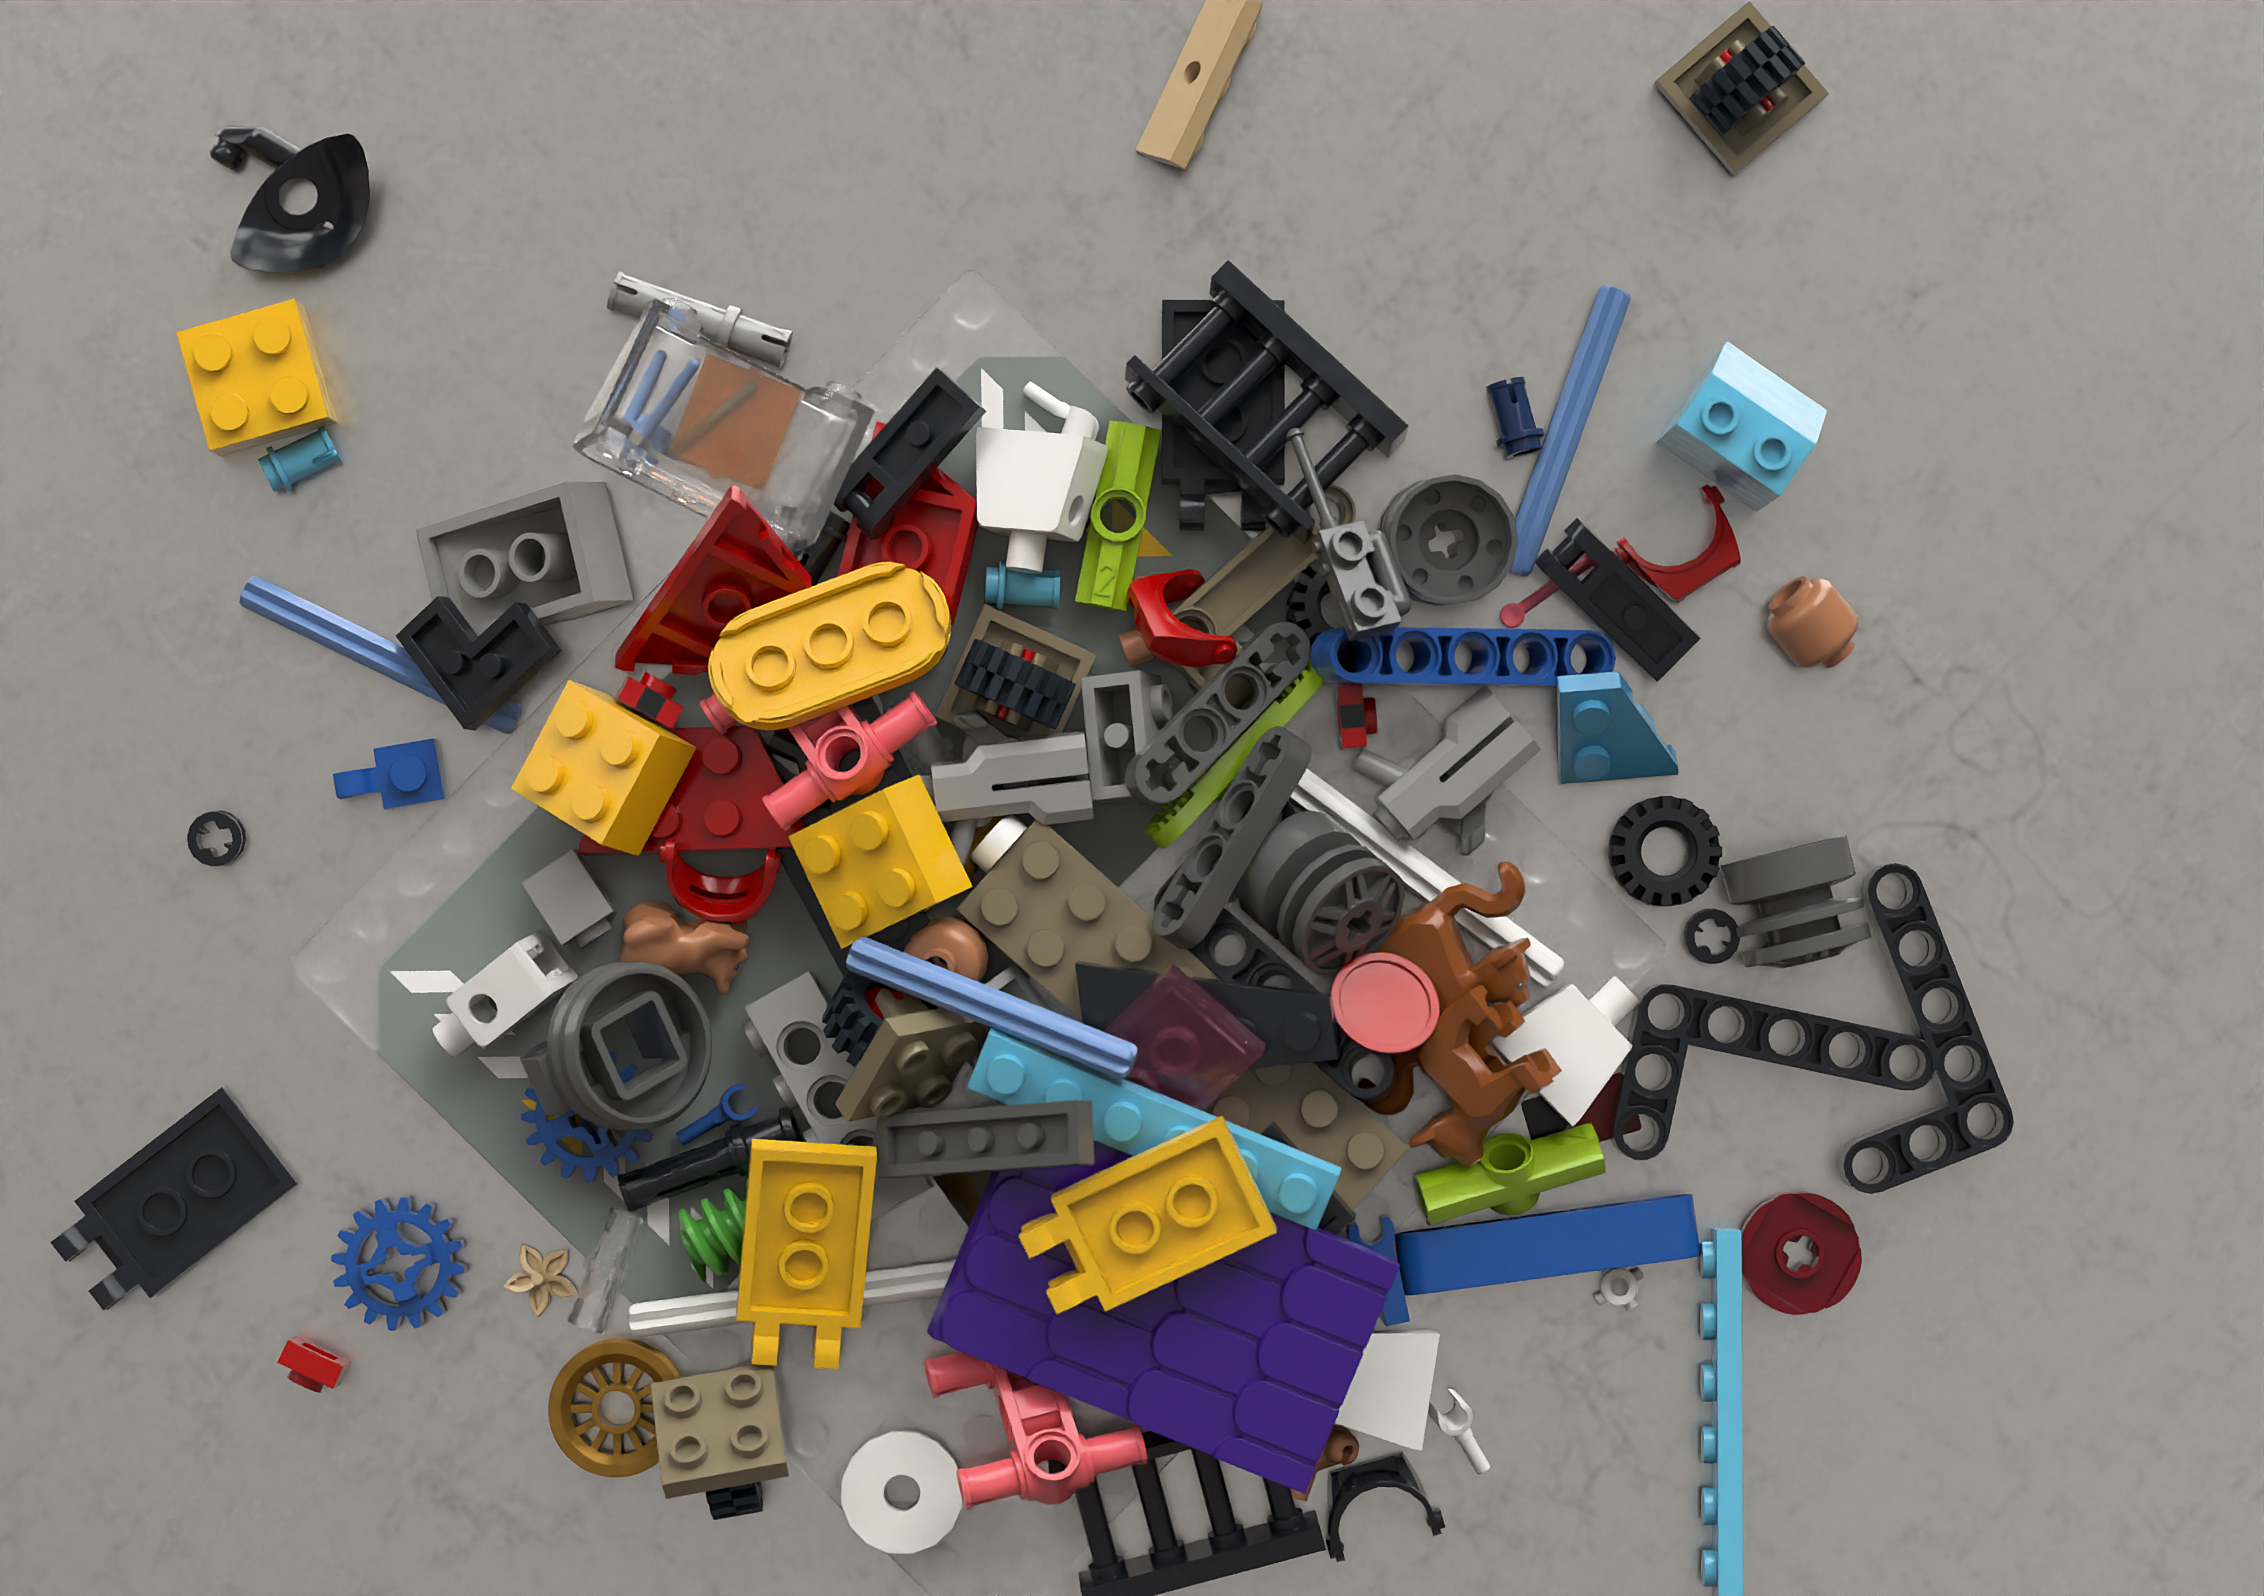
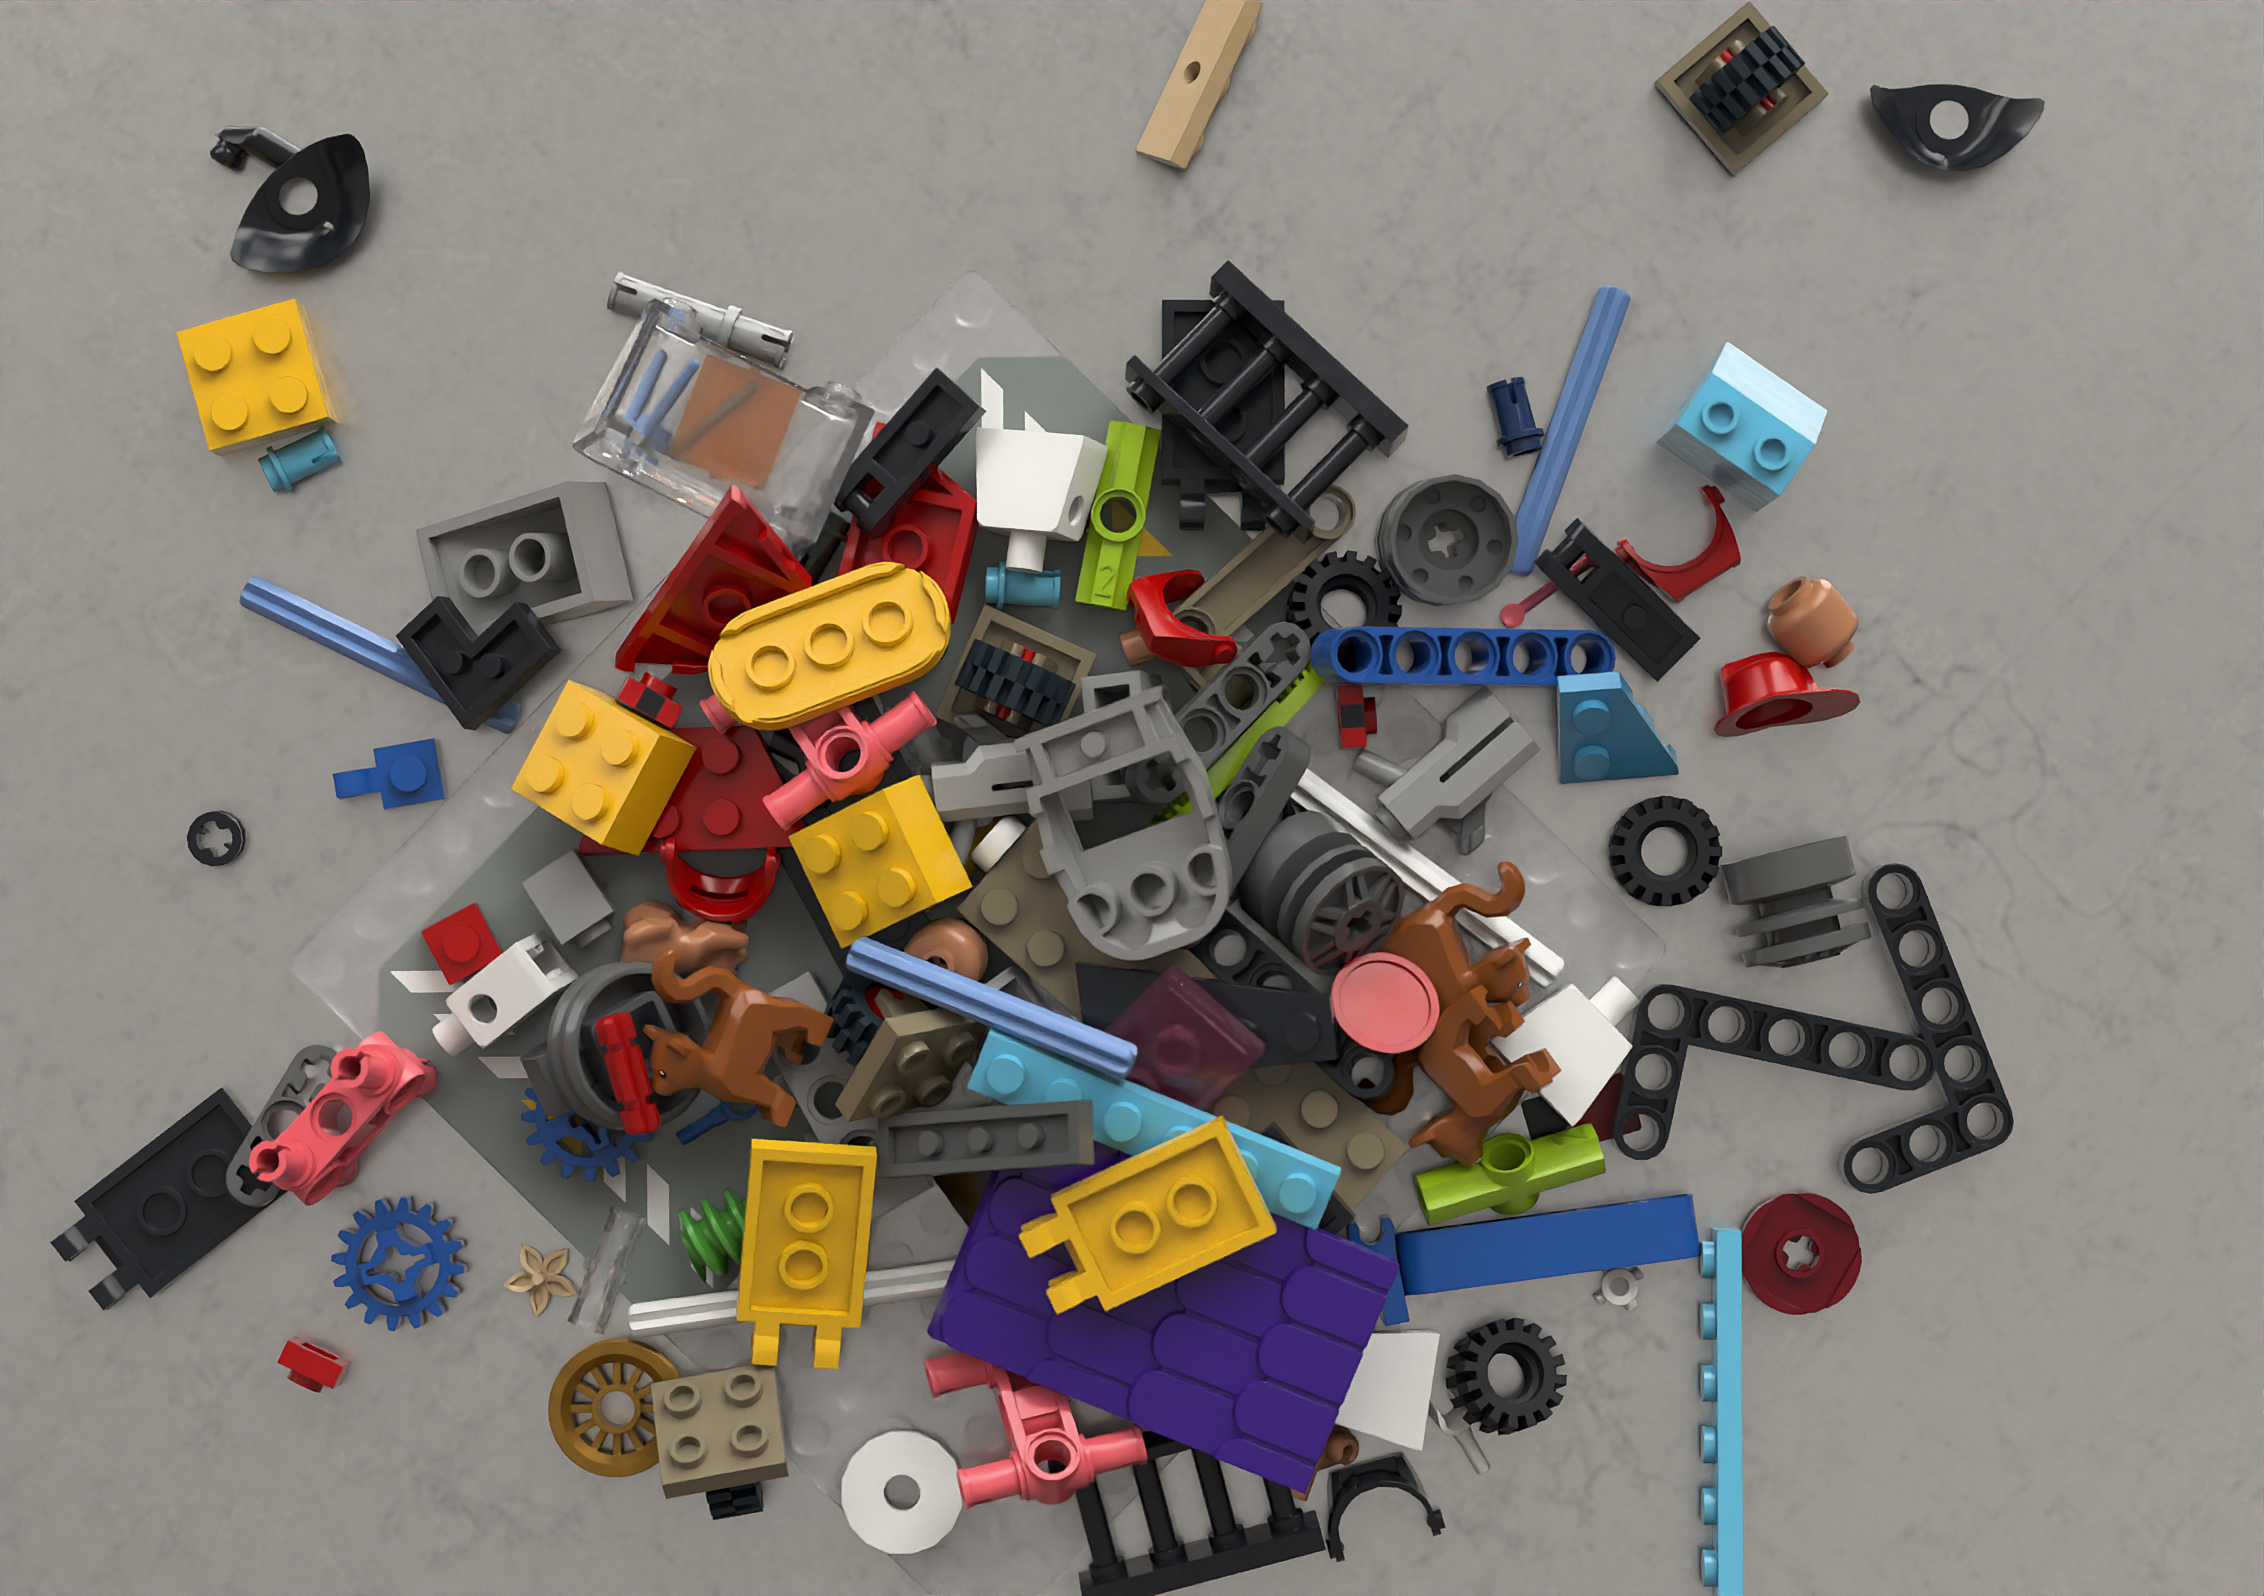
(292, 1078): none -> dark grey beam
(313, 1152): none -> coral piece
(462, 943): none -> red plate
(628, 1073): none -> red axle
(705, 1163): black pin -> none
(738, 1042): none -> dark orange animal
(1077, 420): white hand -> none
(1150, 885): none -> light grey slope
(1343, 556): dark grey piece -> none
(1538, 1370): none -> black tyre
(1702, 952): black bush -> none
(1775, 692): none -> red piece
(1992, 130): none -> black piece

